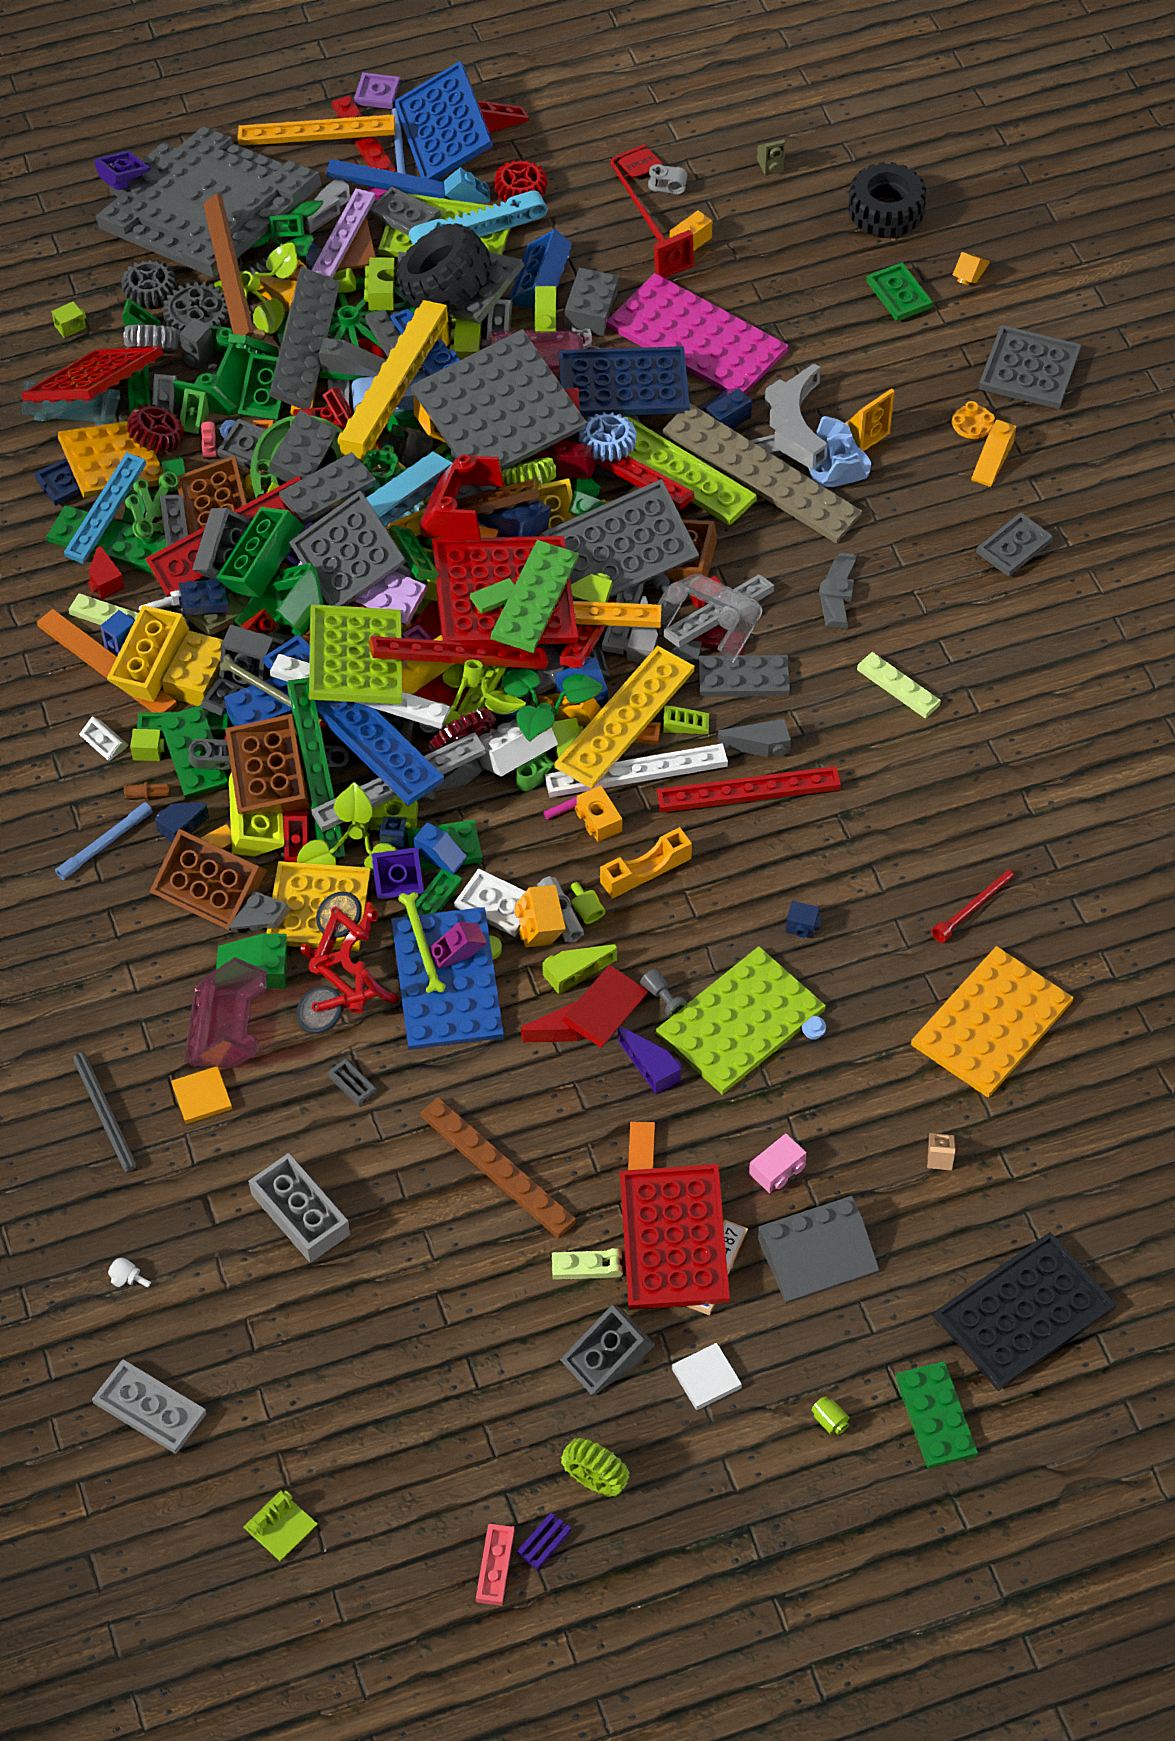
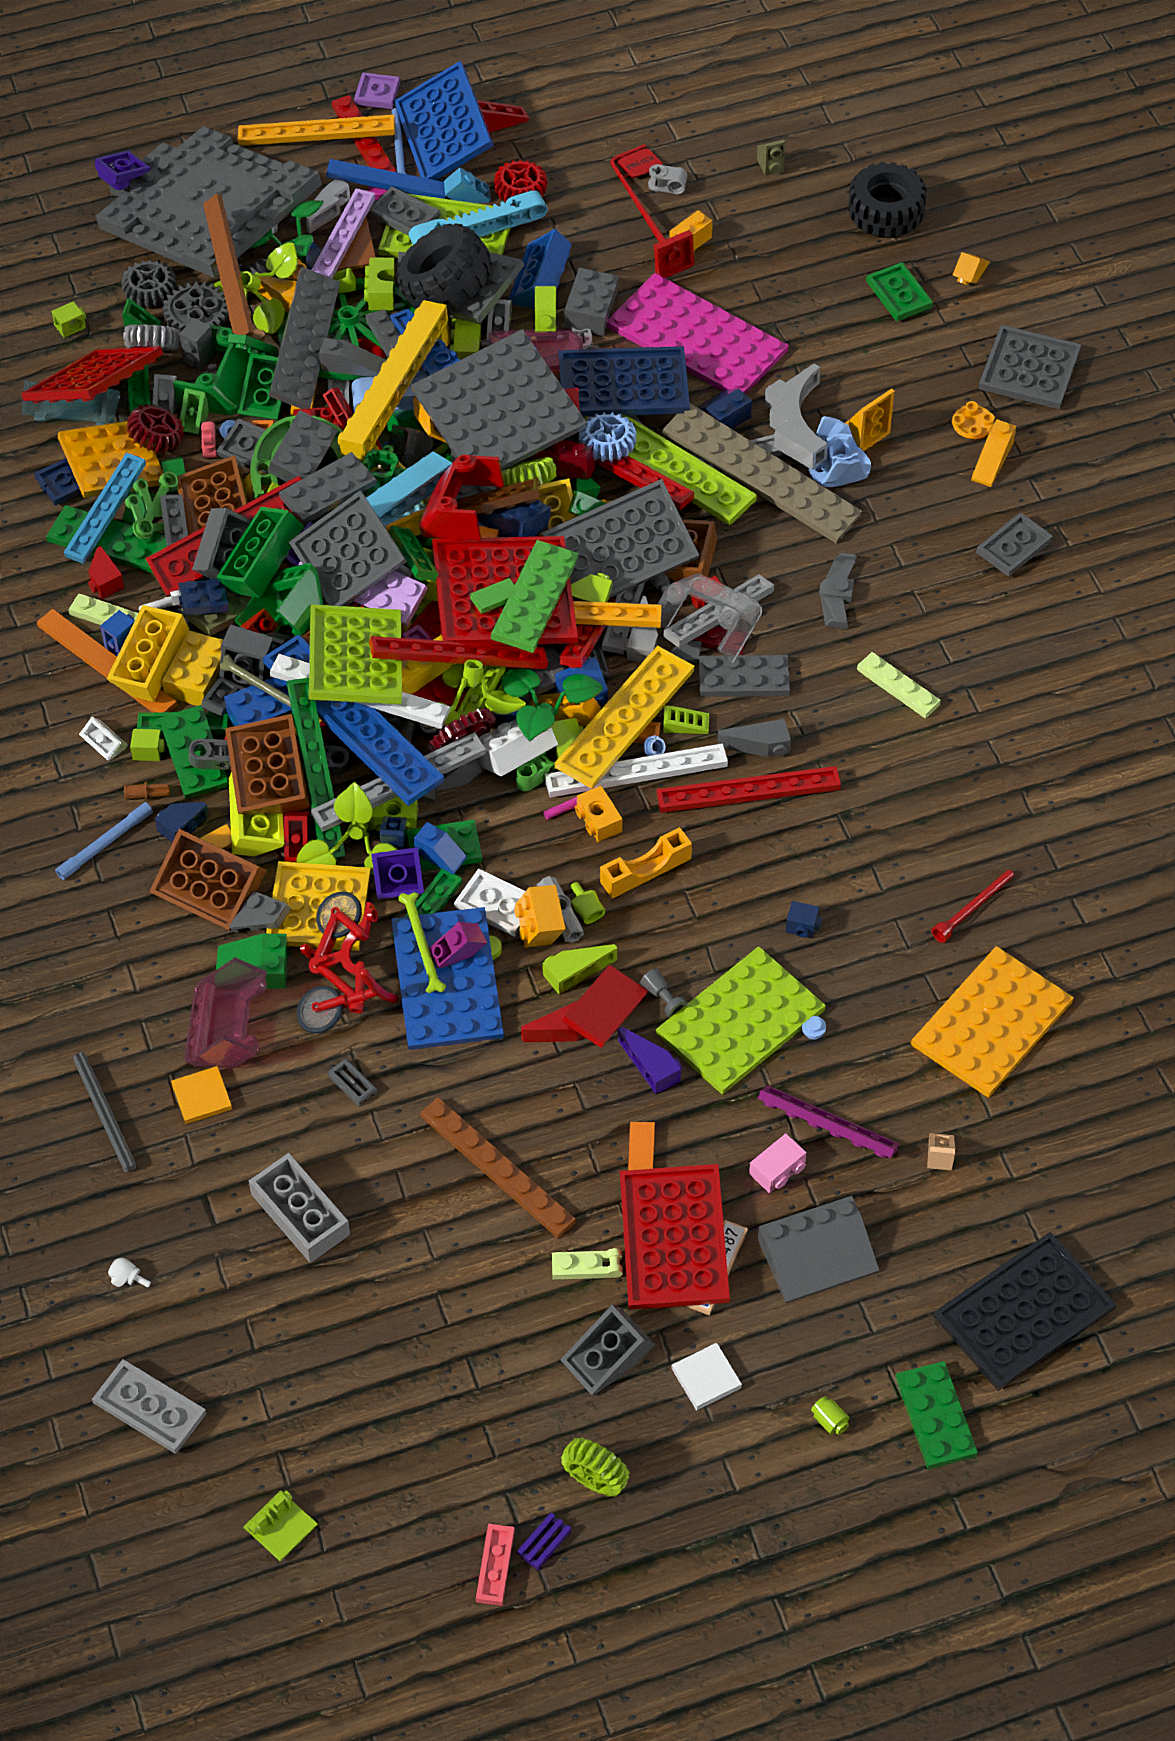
(286, 225): green slope -> none
(658, 743): none -> medium blue plate
(836, 1125): none -> magenta plate

